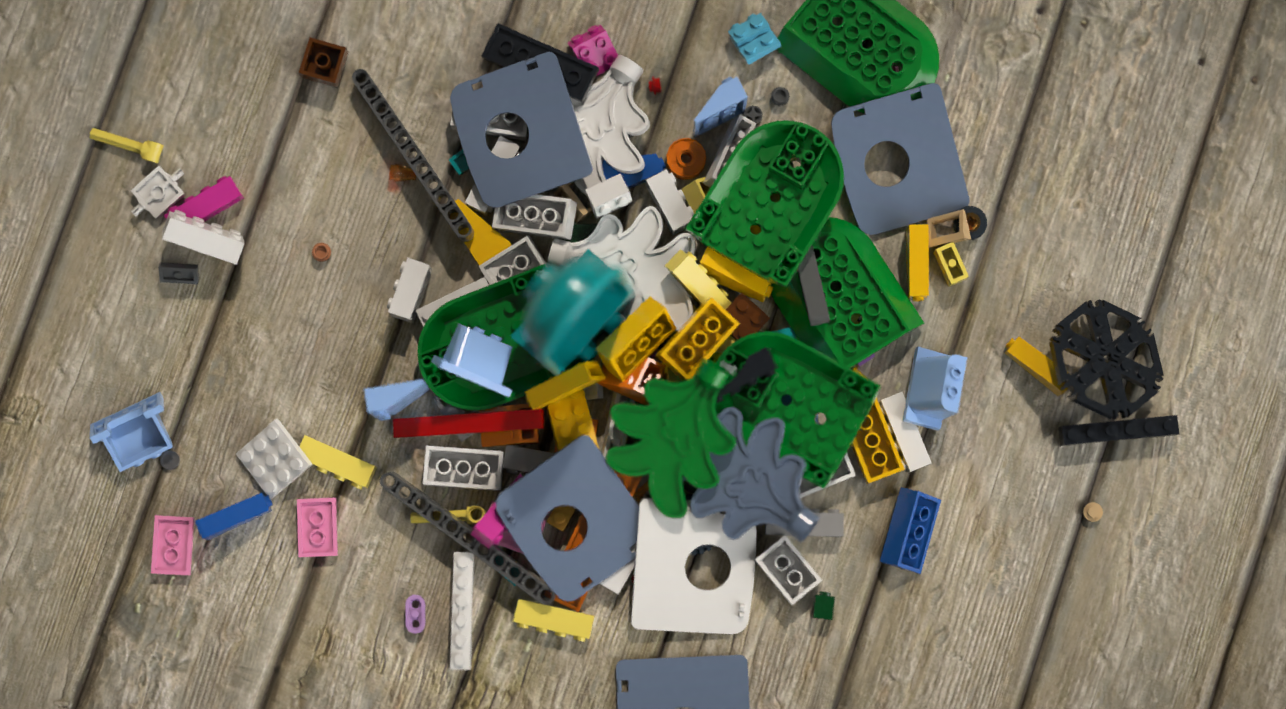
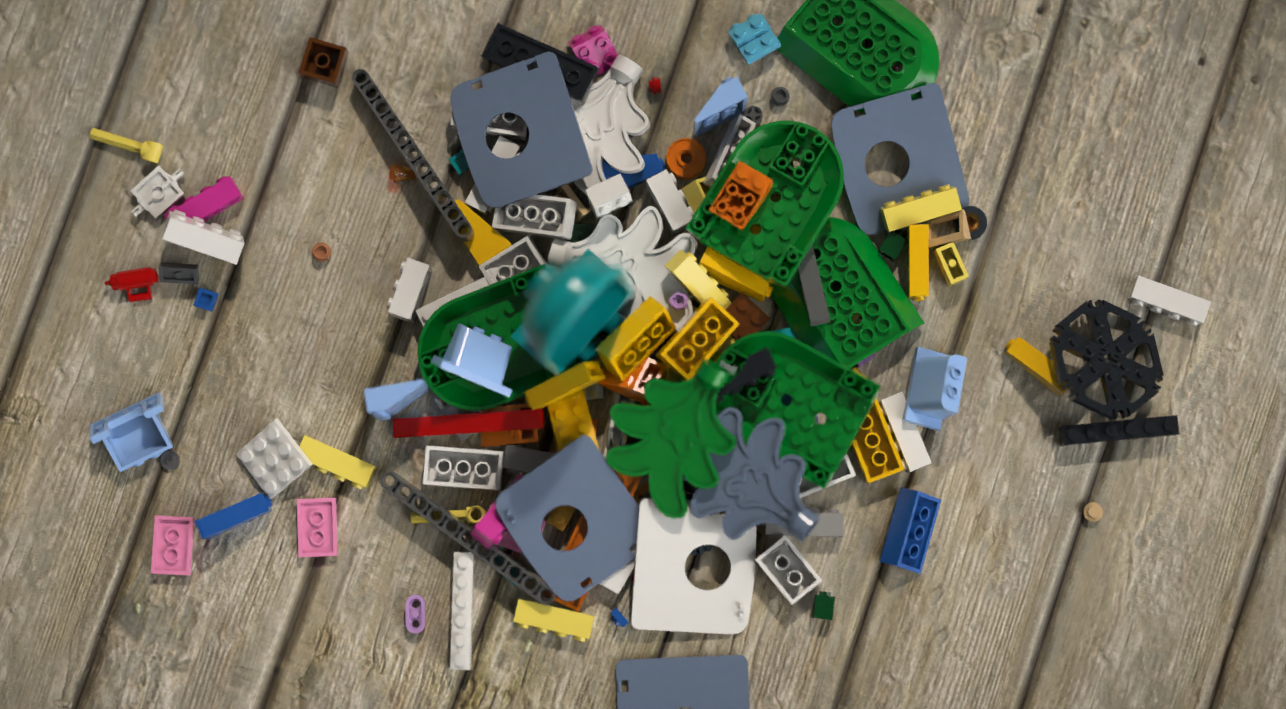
(134, 279): none -> red piece
(206, 299): none -> blue plate
(618, 618): none -> blue plate
(678, 296): none -> lavender plate
(741, 195): none -> orange slope
(893, 245): none -> dark green brick
(920, 208): none -> light yellow brick
(1169, 300): none -> white brick

